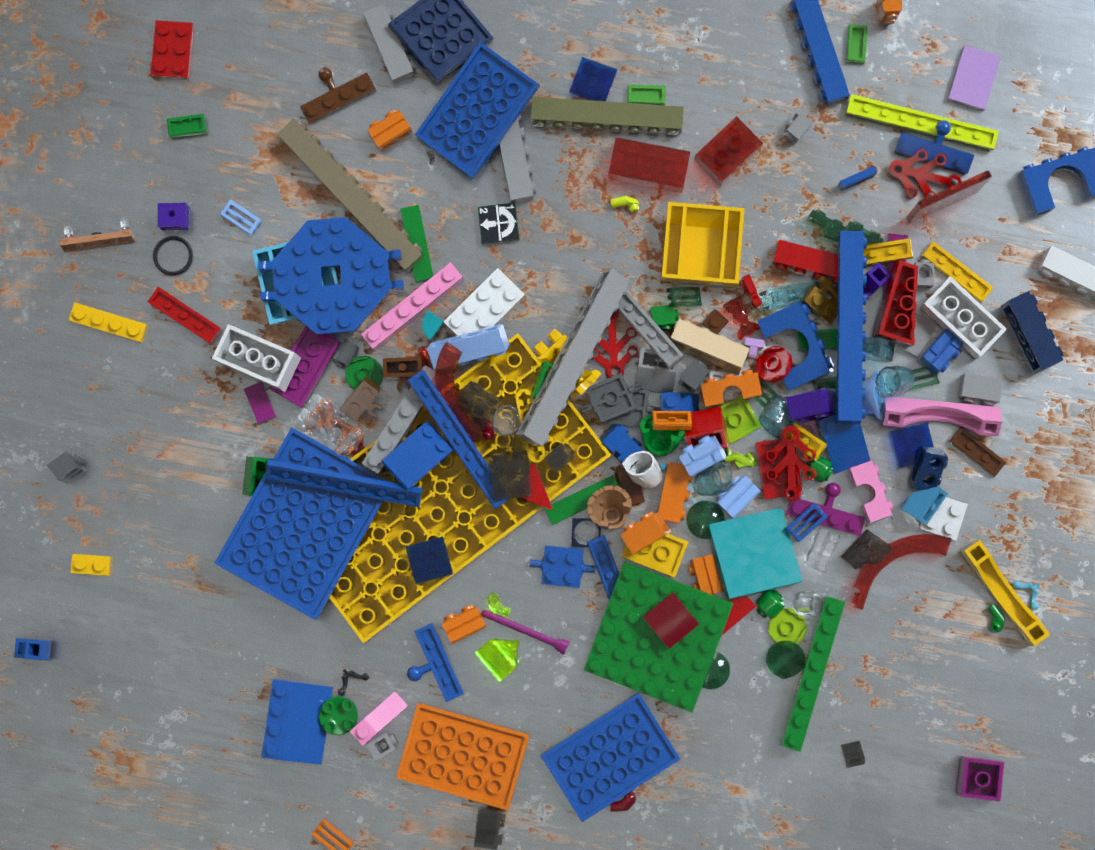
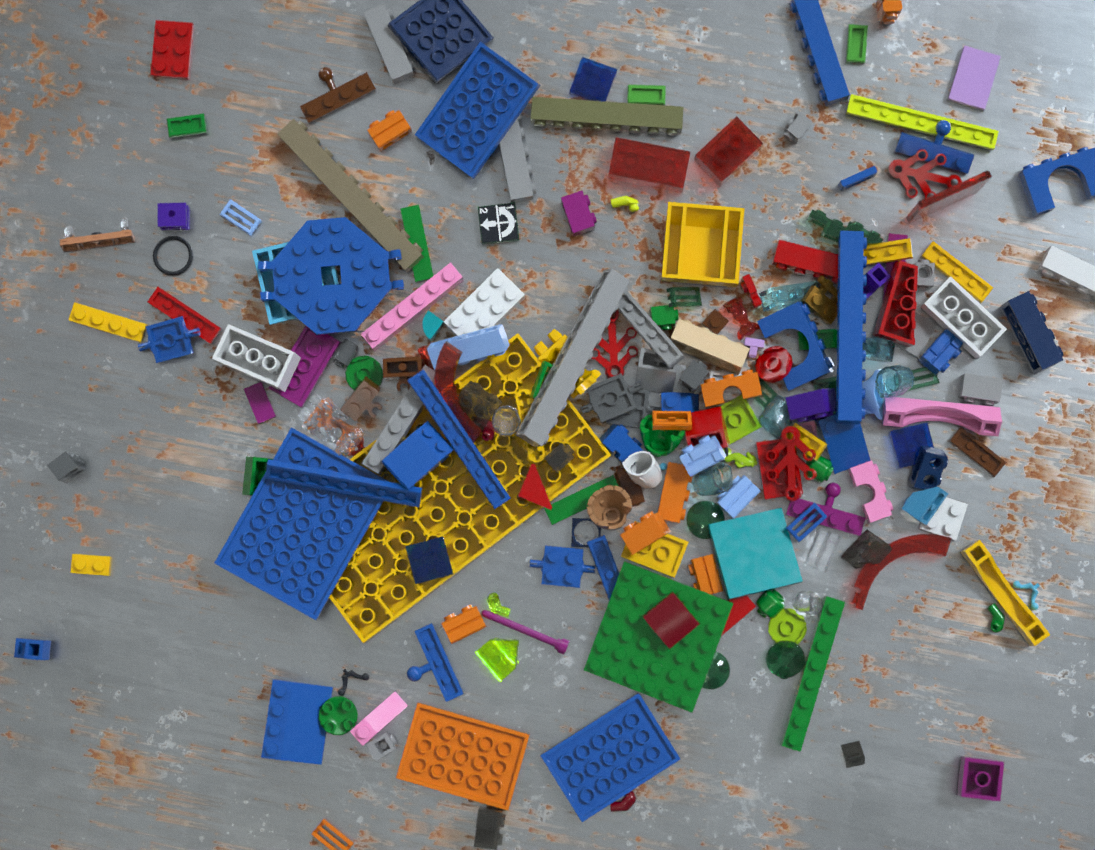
(169, 339): none -> blue plate
(510, 475): clear smoke bracket -> none
(578, 213): none -> magenta brick

